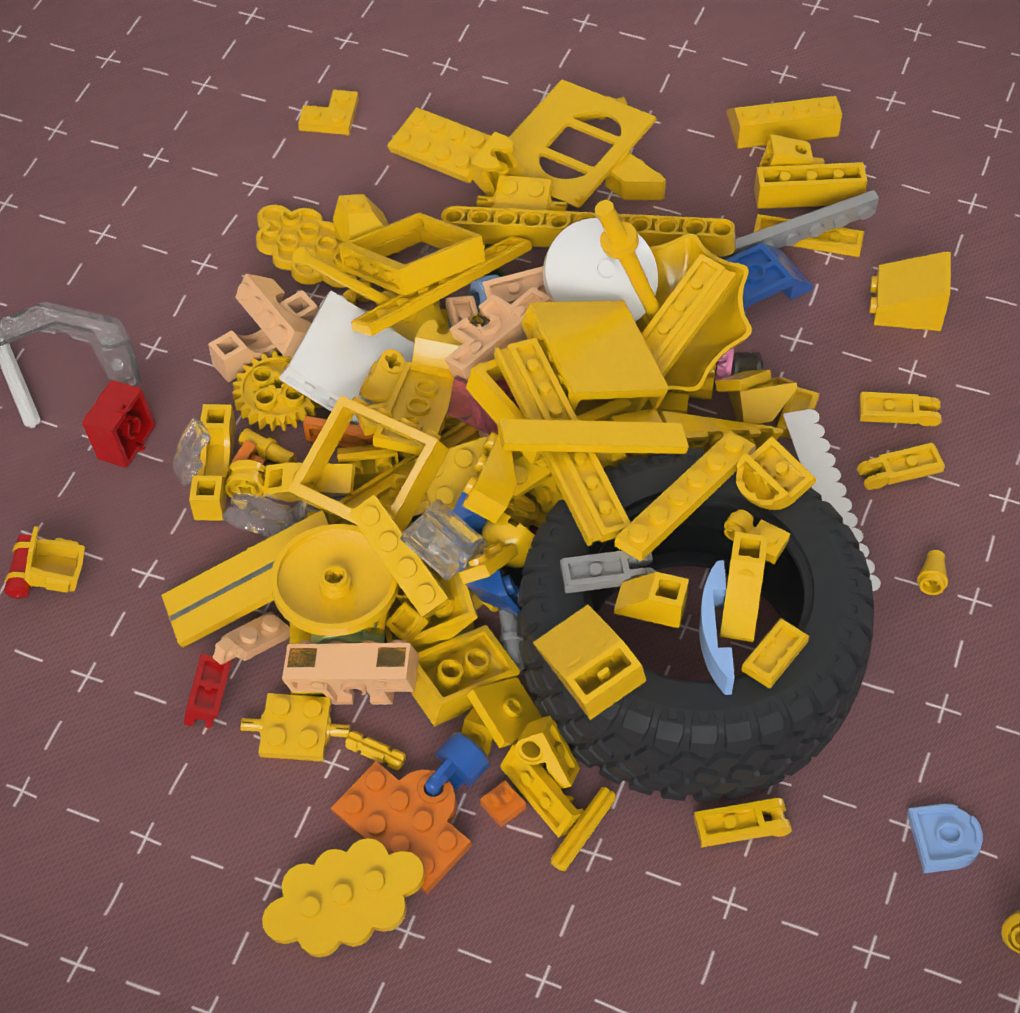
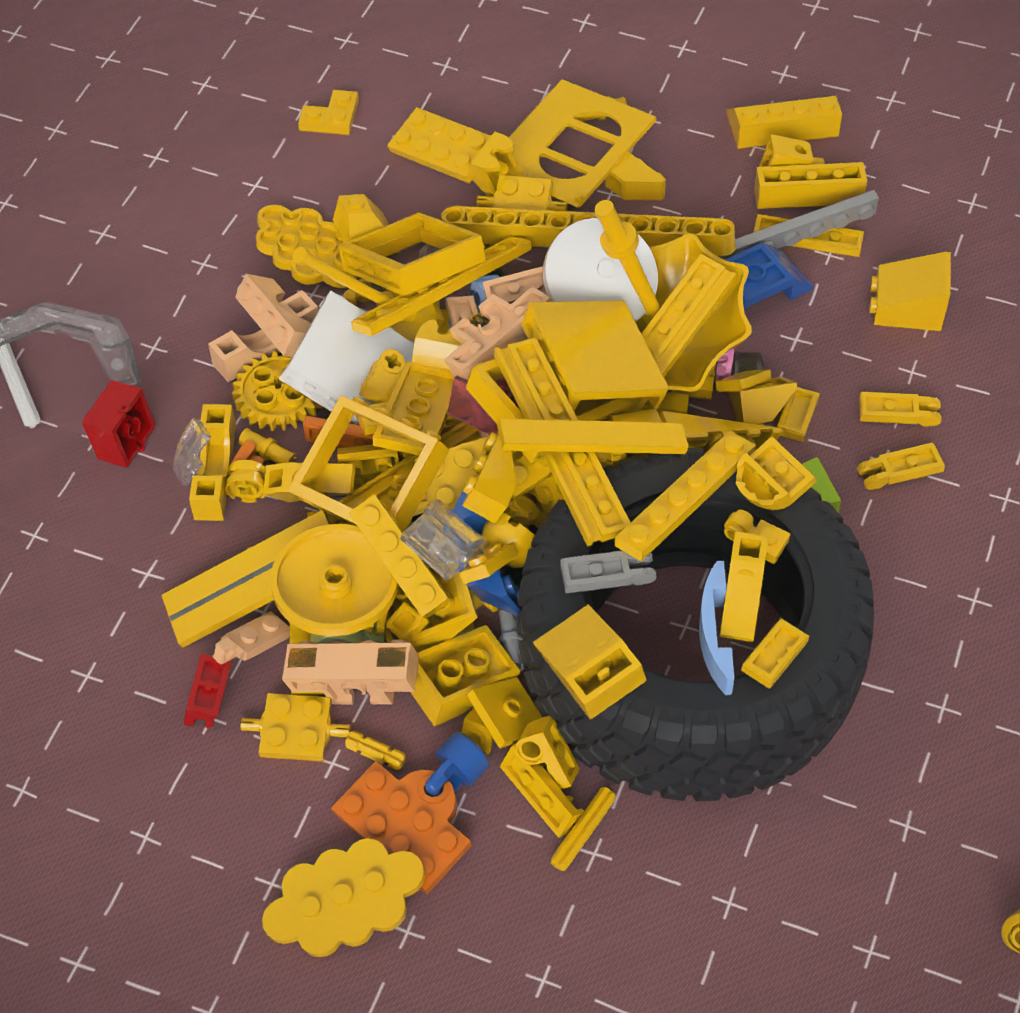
(43, 564): yellow piece -> none
(251, 510): clear piece -> none
(503, 803): orange tile -> none
(654, 598): yellow slope -> none
(741, 822): yellow plate -> none
(811, 455): white sticker -> none
(933, 575): yellow cone -> none
(944, 836): light blue tile -> none

